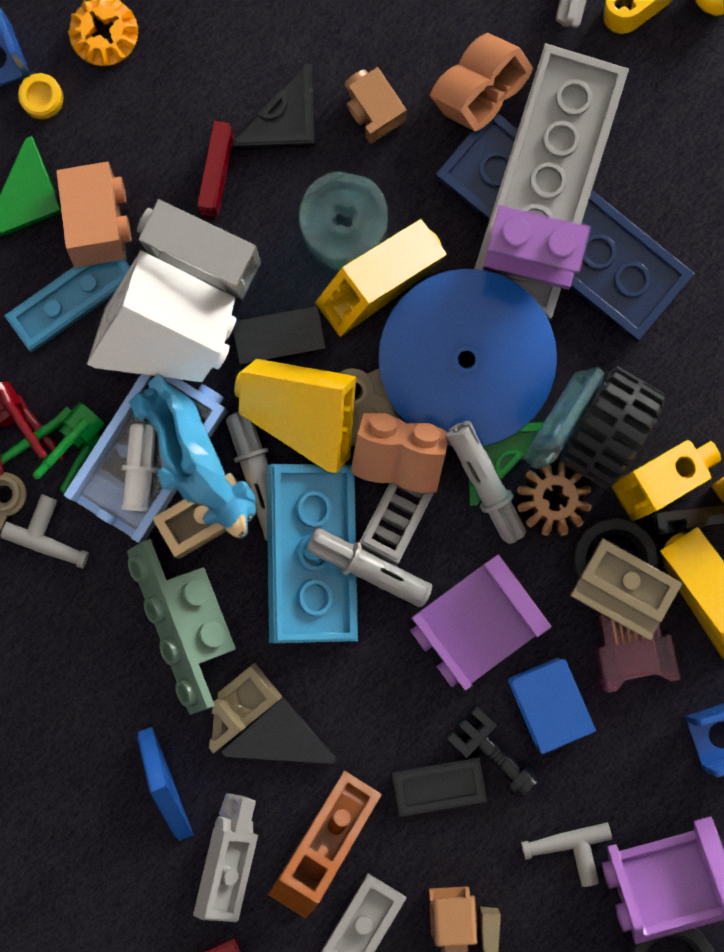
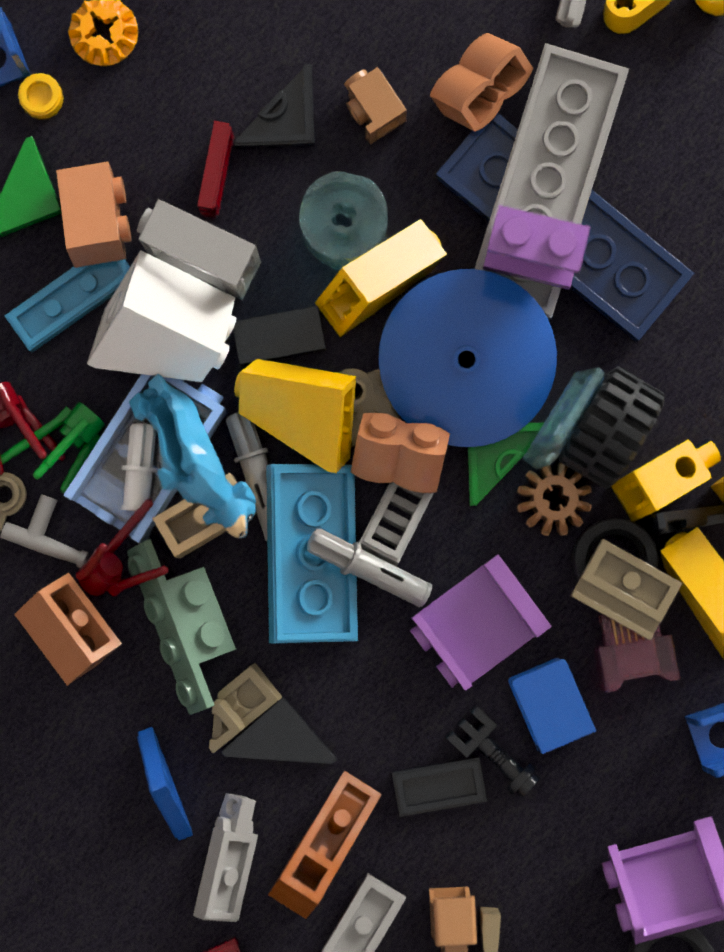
(67, 628): none -> nougat brick
(104, 568): none -> dark red plant
(481, 472): light grey axle -> none
(580, 842): light grey piece -> none

